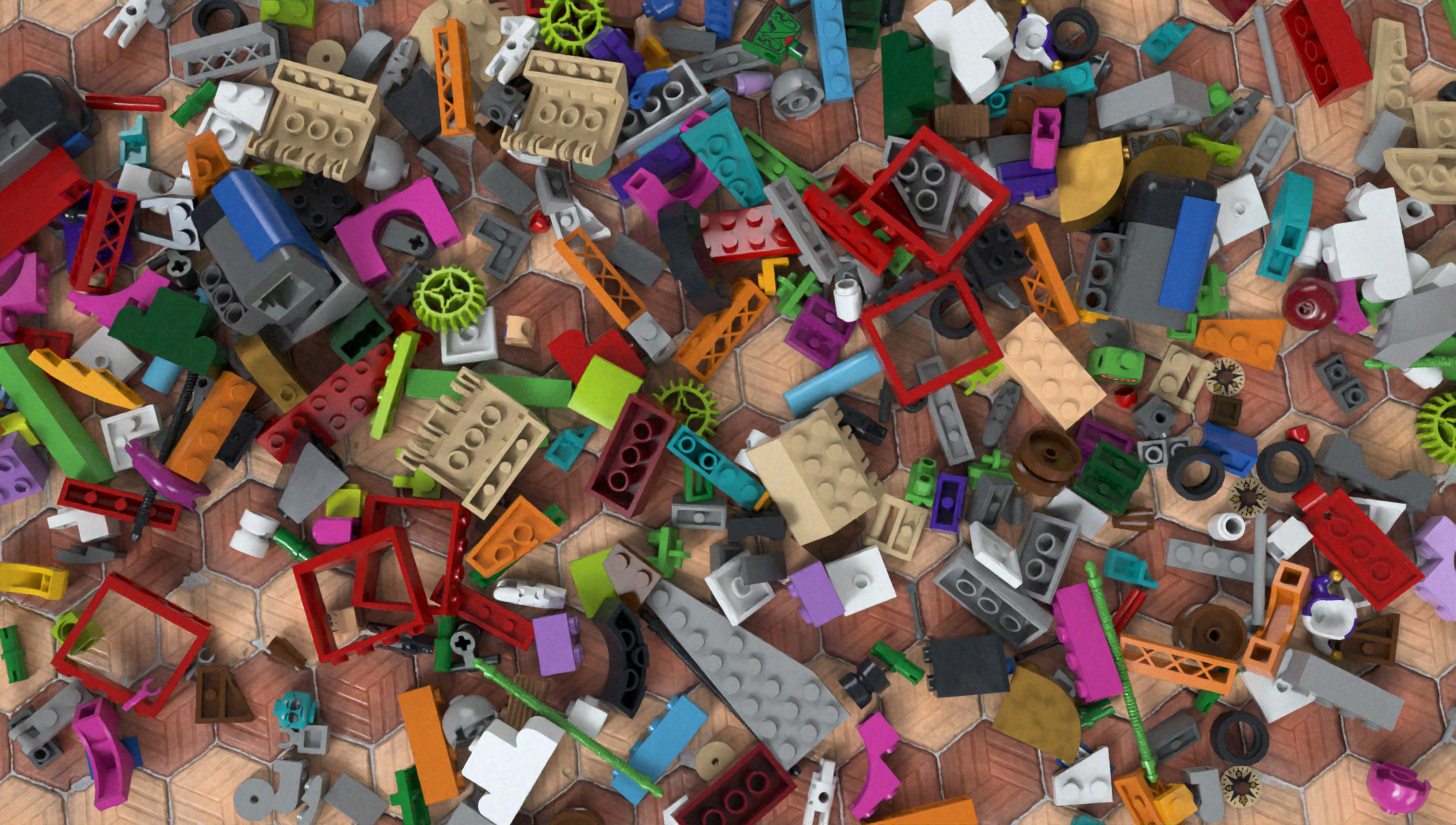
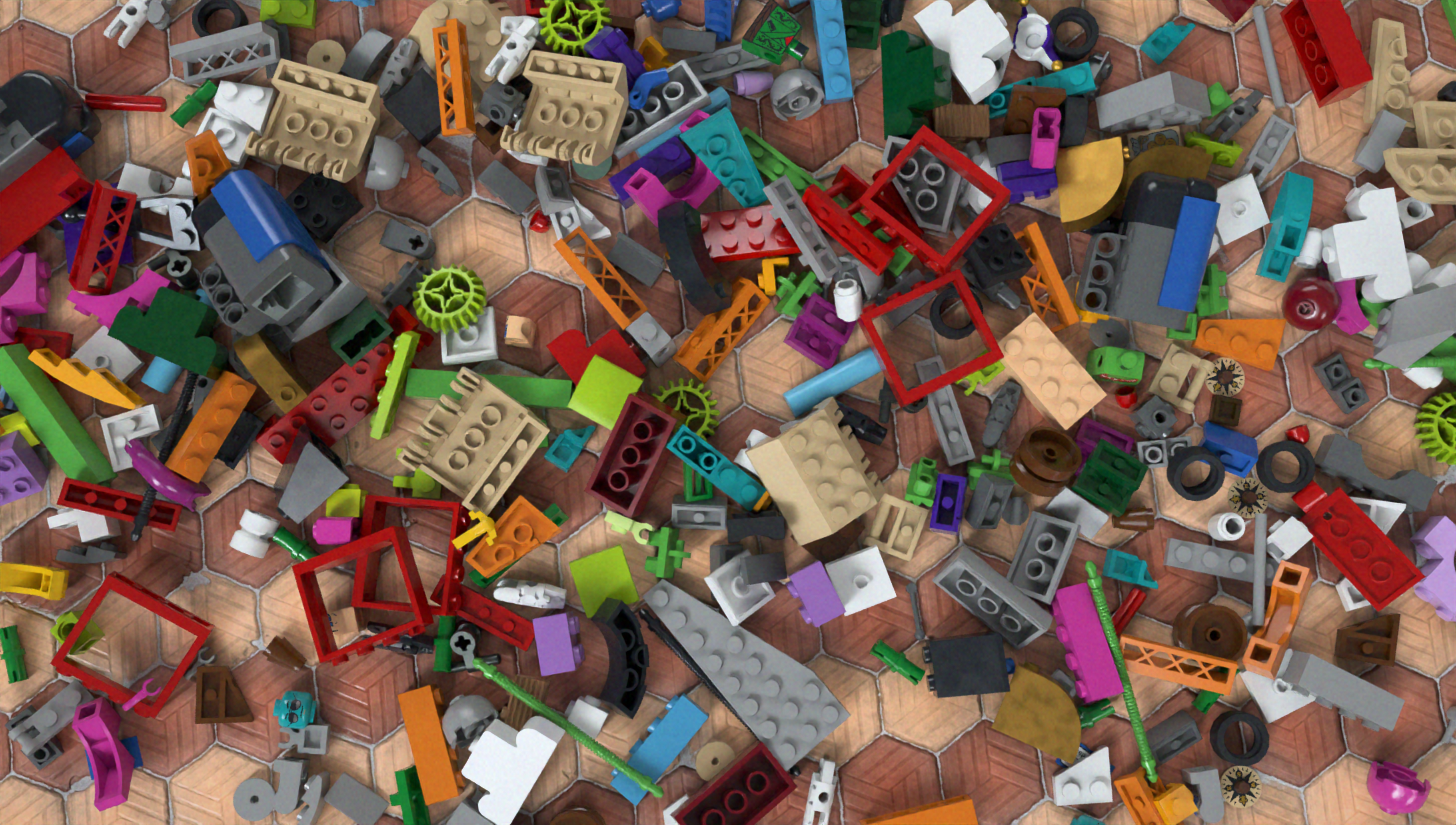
(135, 145): teal slope -> none
(280, 175): lime hinge -> none
(362, 232): dark pink arch -> none
(486, 524): none -> yellow piece
(508, 245): dark grey plate -> none
(622, 524): none -> yellowish green plate
(631, 575): wing -> none
(864, 682): black wheel -> none
(880, 780): dark pink arch -> none
(995, 554): white plate -> none
(1021, 656): black hinge -> none
(1328, 615): white piece -> none

